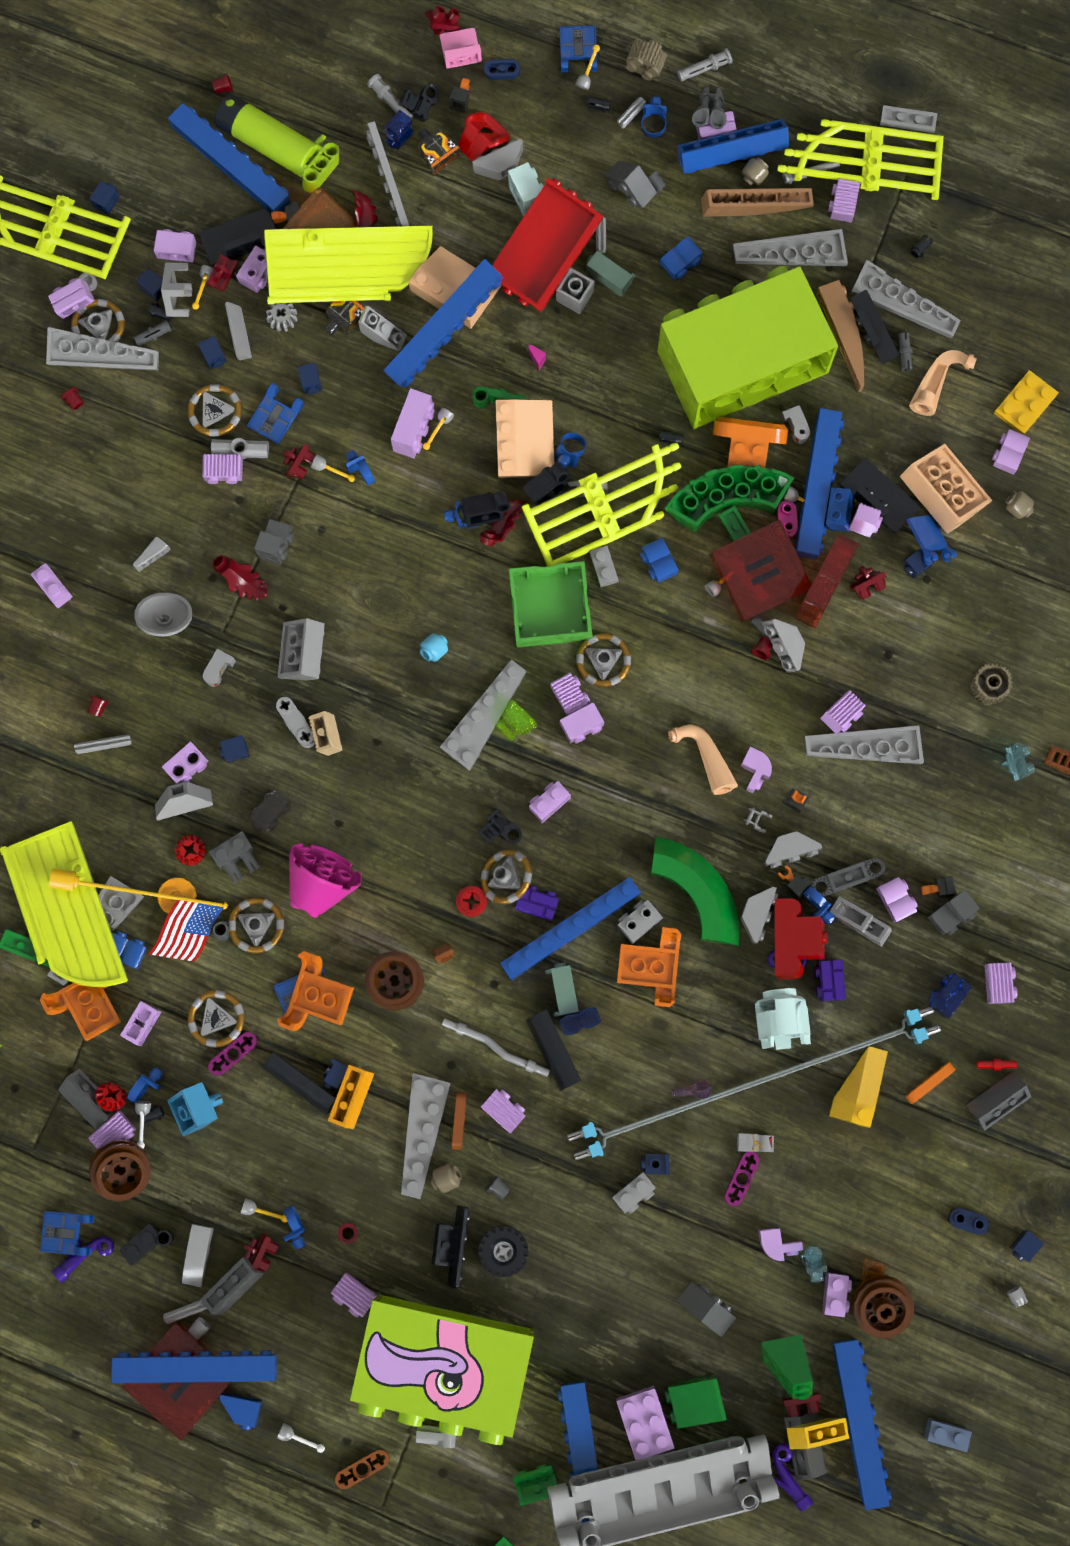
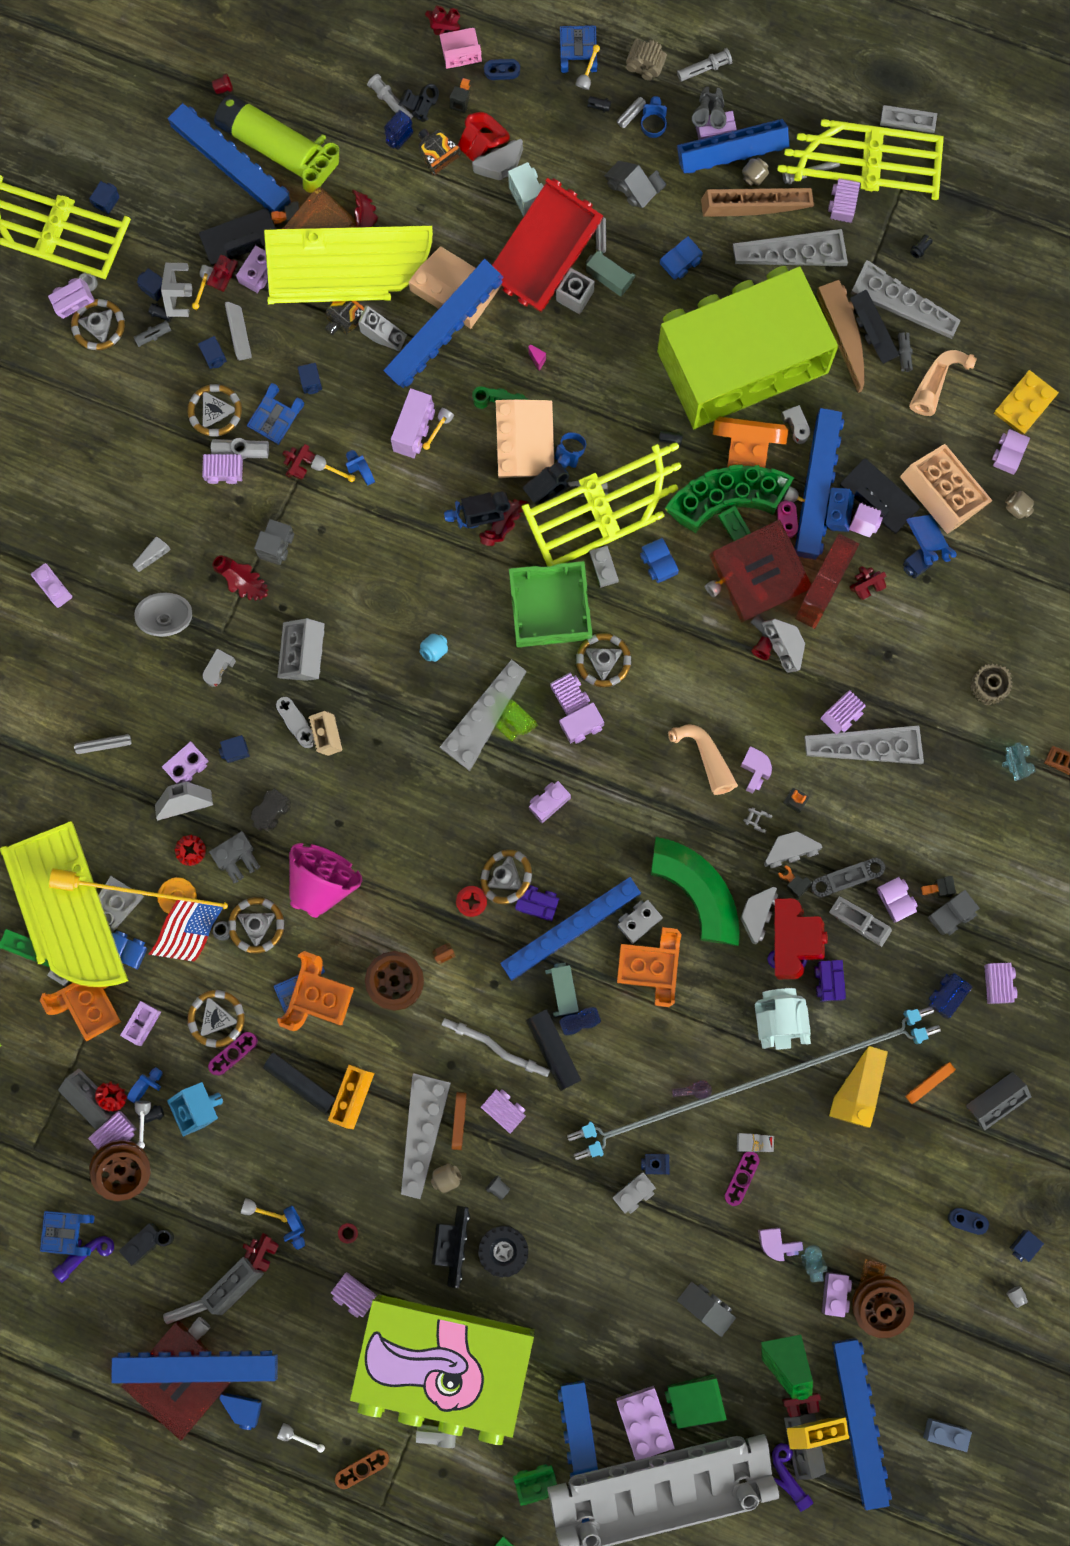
(72, 398): dark red piece -> none
(85, 351): light grey wing -> none
(97, 705): dark red piece -> none
(175, 245): lavender brick -> none
(197, 1255): light grey slope -> none
(279, 322): light grey gear -> none
(334, 1075): dark blue brick -> none
(384, 170): light grey wing -> none
(497, 825): black piece -> none
(820, 903): blue piece -> none
(996, 1064): red bar -> none

